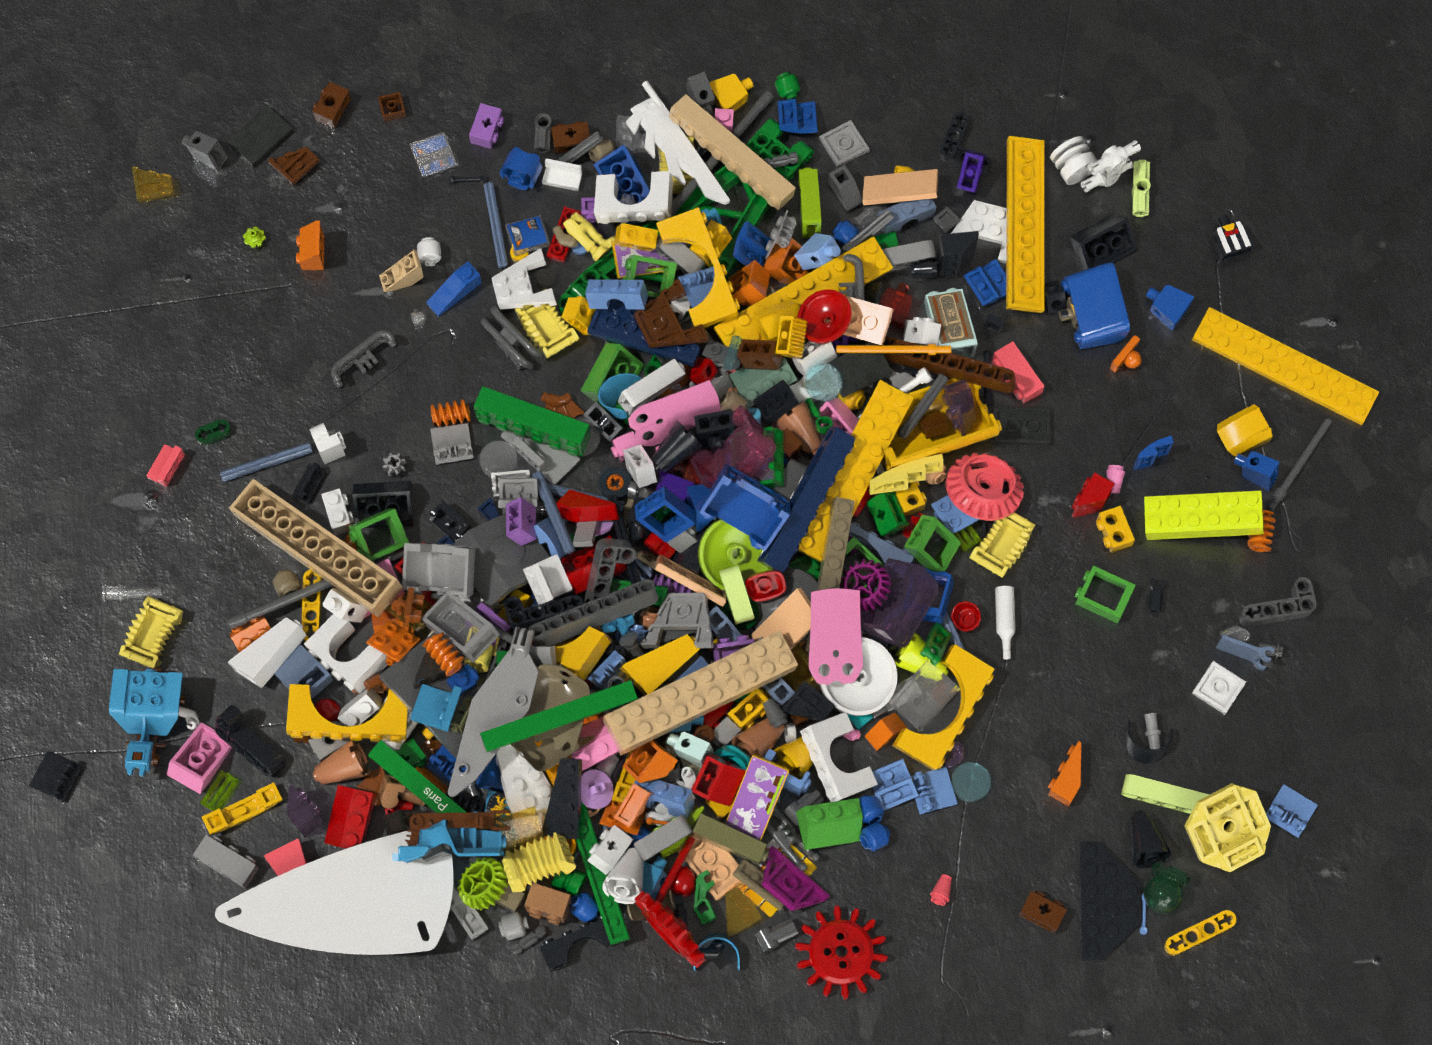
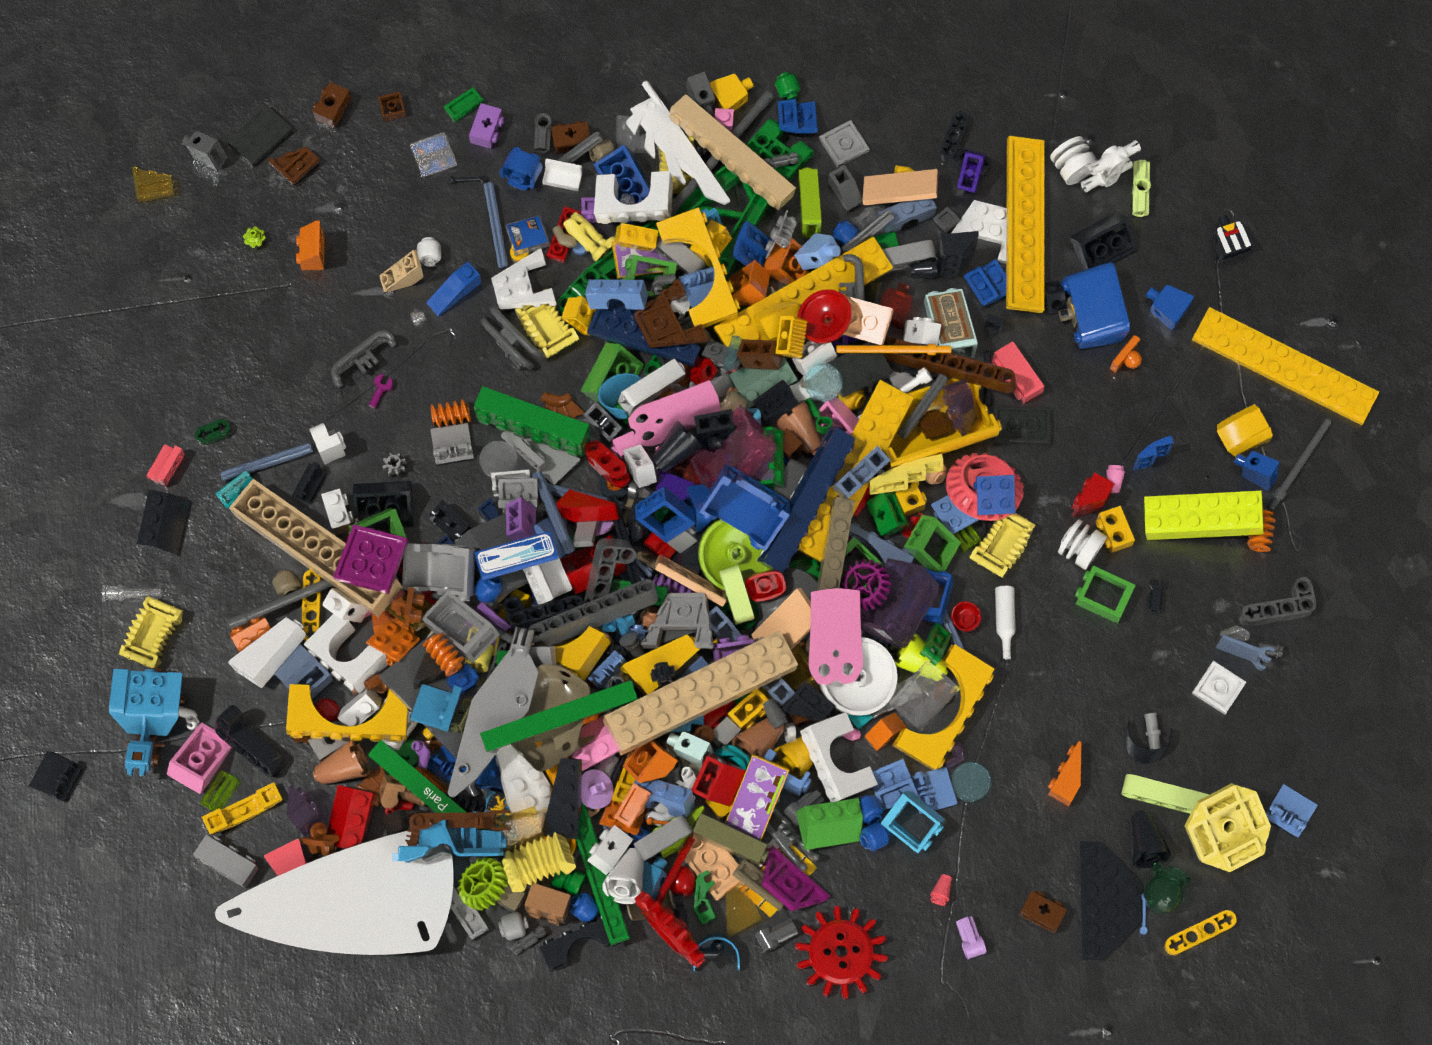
(163, 523): none -> black slope
(233, 489): none -> teal plate
(320, 840): none -> dark orange hips
(371, 559): none -> magenta plate
(380, 389): none -> magenta bar
(423, 752): none -> medium lavender arm
(463, 104): none -> green tile
(488, 589): none -> blue head
(515, 555): none -> slope
(606, 463): none -> red piece
(660, 281): none -> dark grey arm
(662, 673): none -> black gear
(861, 473): none -> sand blue arch
(890, 823): none -> medium azure window
(971, 941): none -> lavender piece
(995, 494): none -> blue hinge
(1082, 544): none -> white wheel

